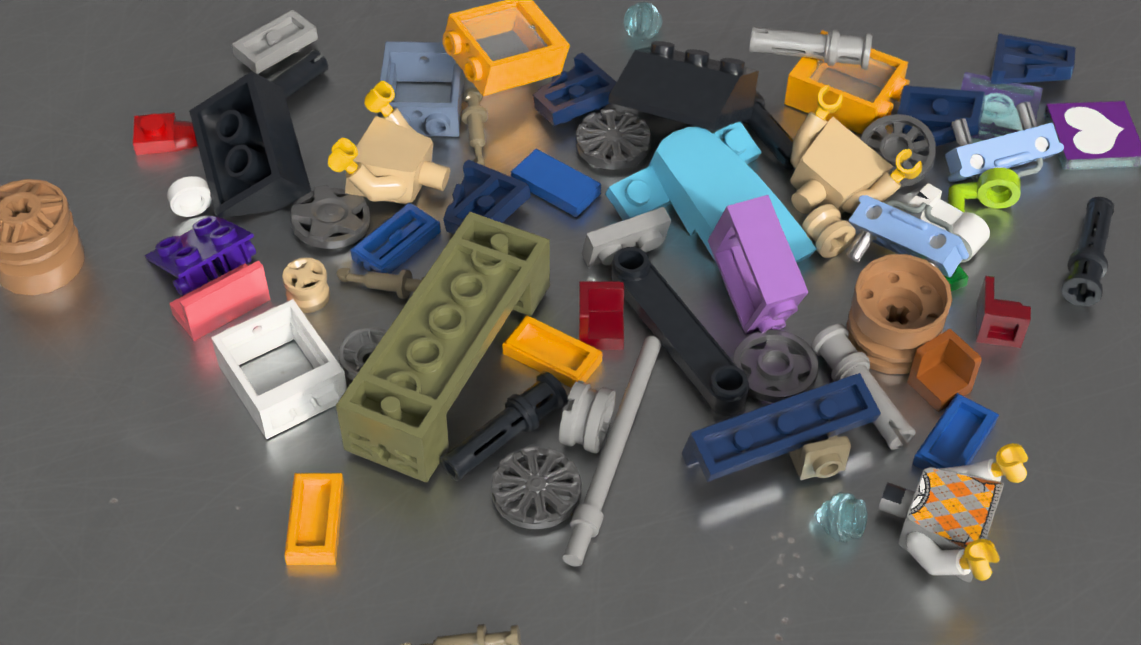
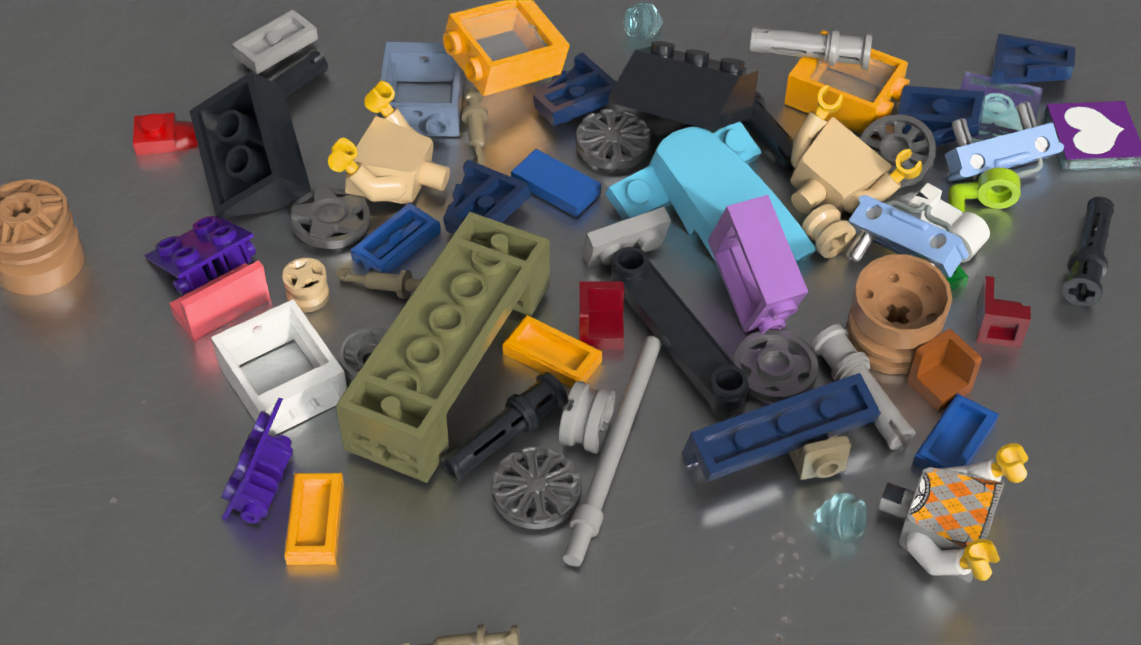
(189, 196): white tile -> none
(258, 470): none -> dark purple hinge

